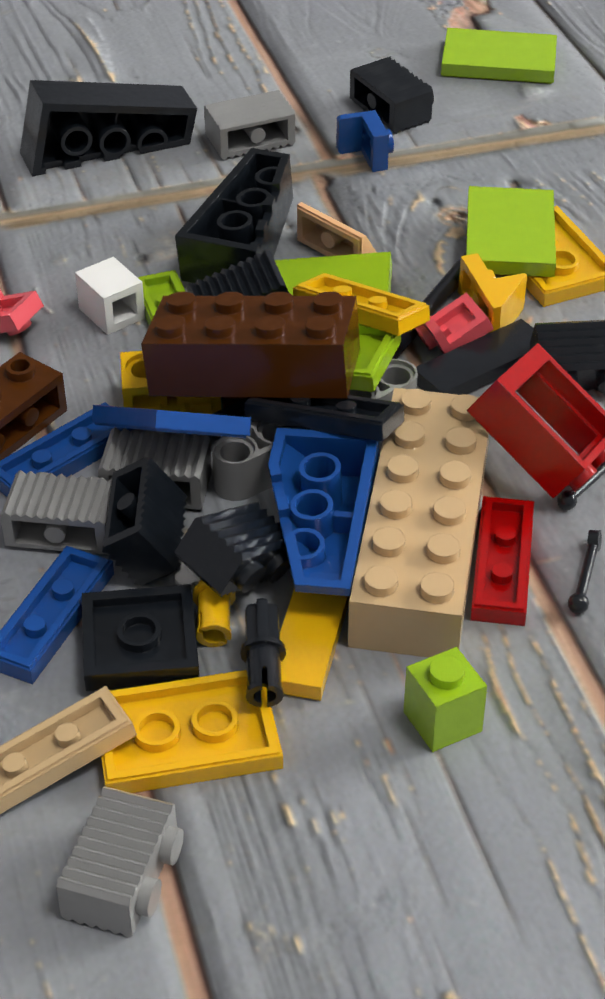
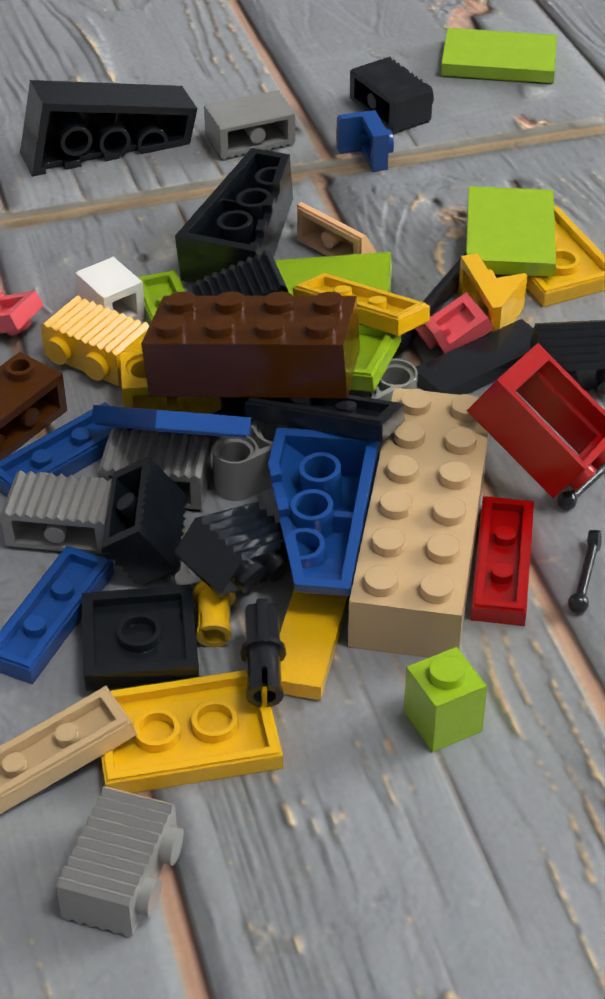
(91, 338): none -> yellow brick

